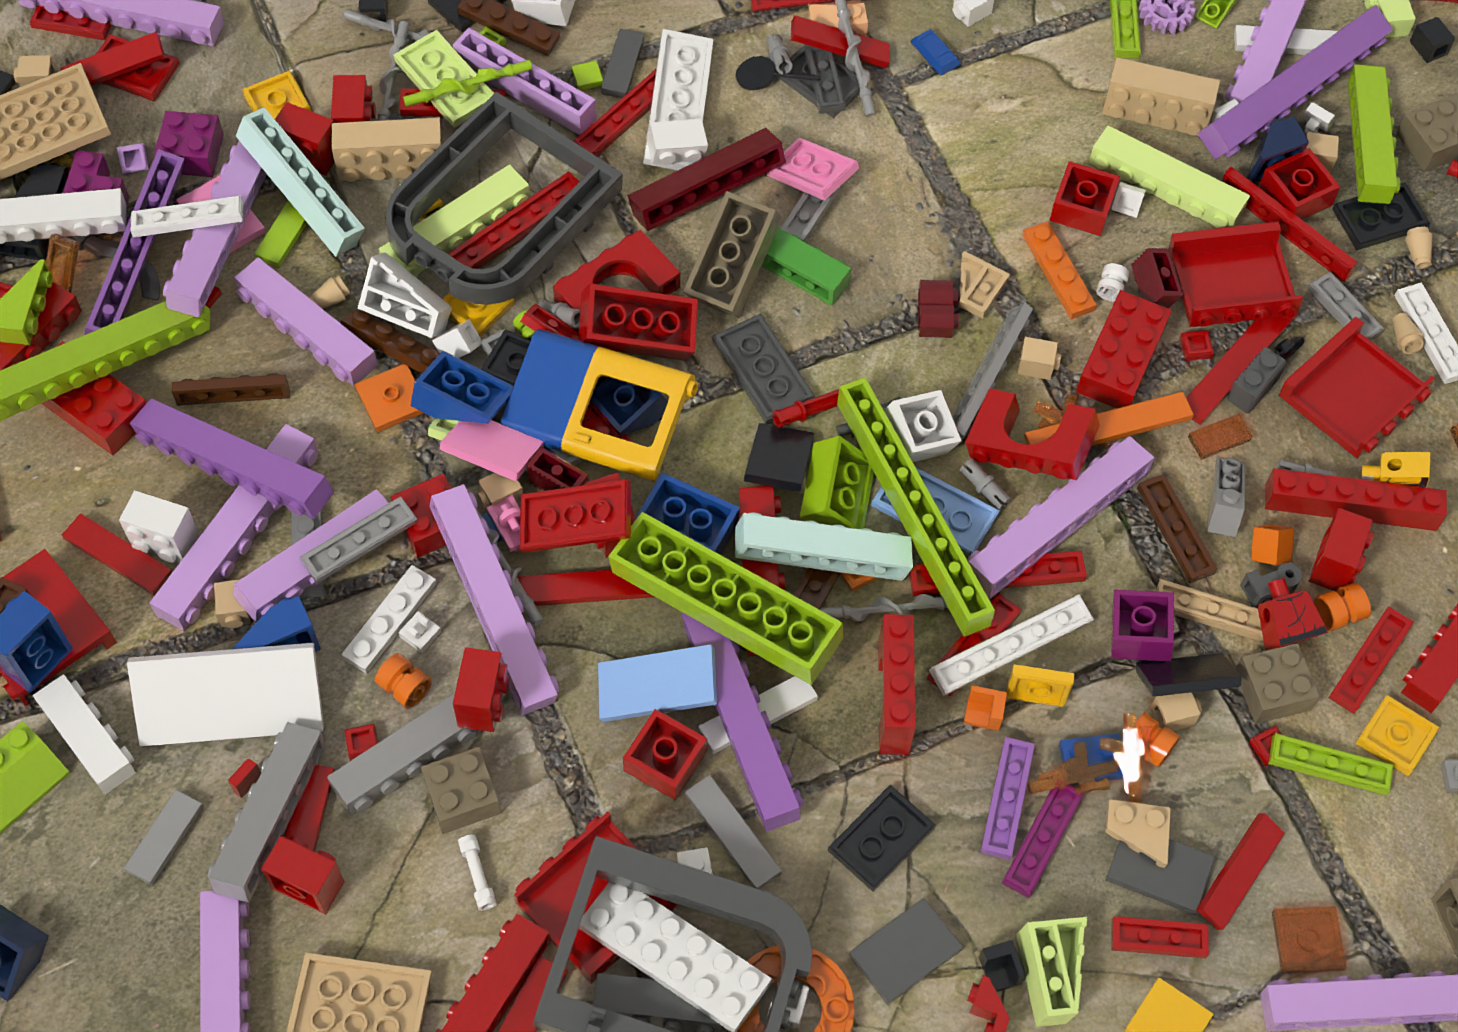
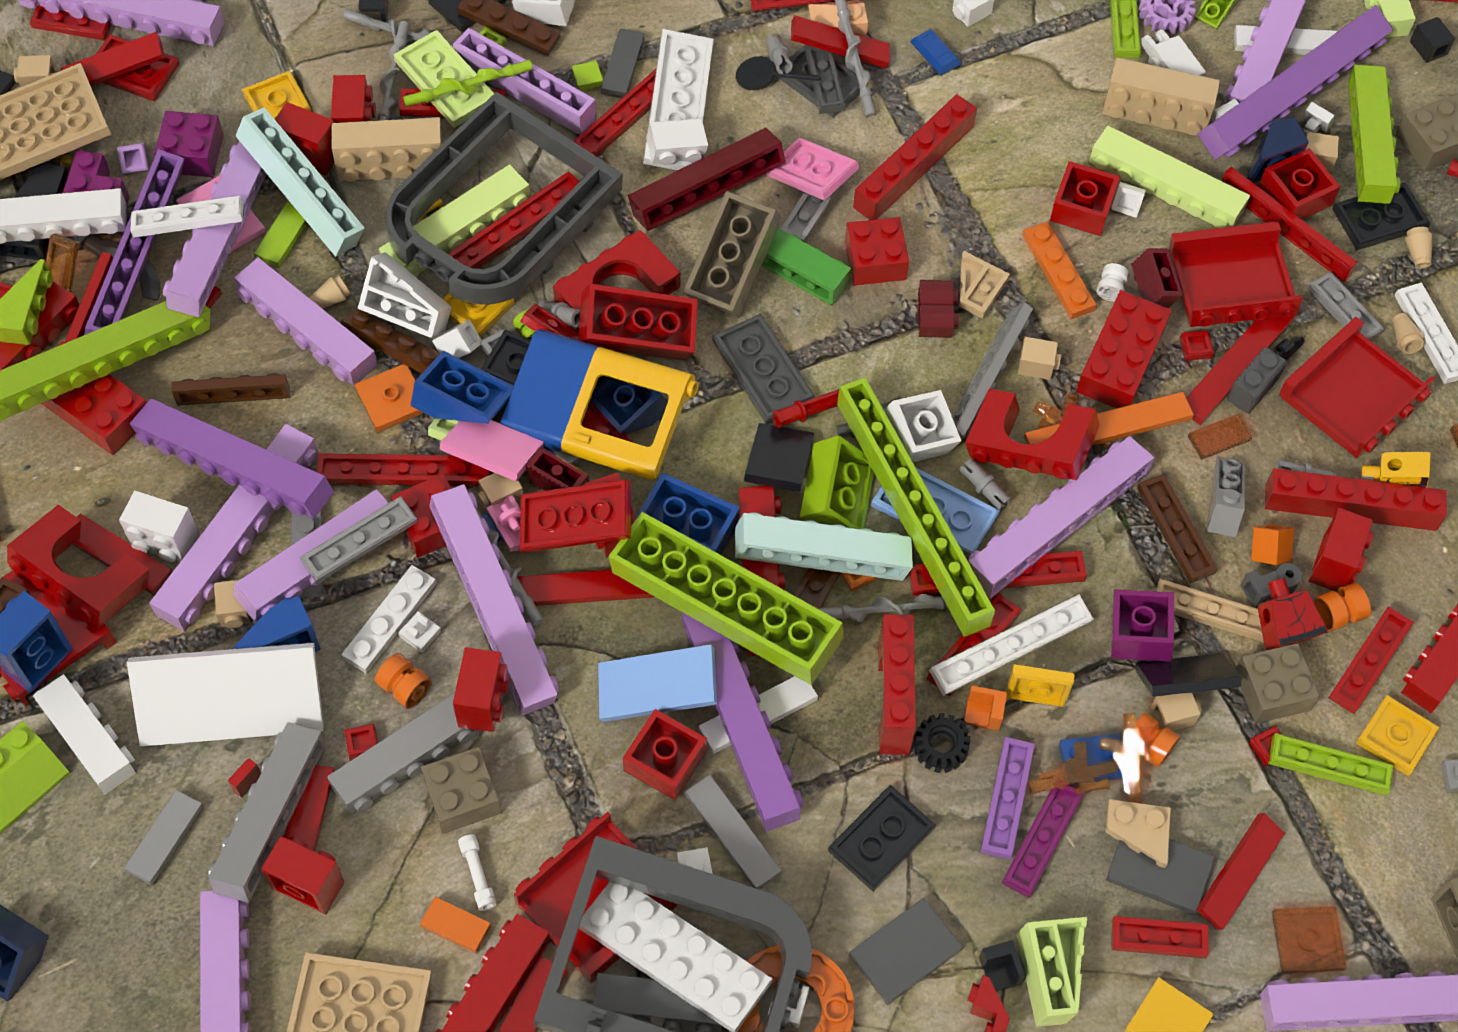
(90, 296): none -> red tile
(92, 598): none -> red arch
(397, 469): none -> red plate
(455, 925): none -> orange tile
(876, 251): none -> red brick
(914, 158): none -> red brick
(944, 726): none -> black tyre
(1171, 54): none -> white hinge

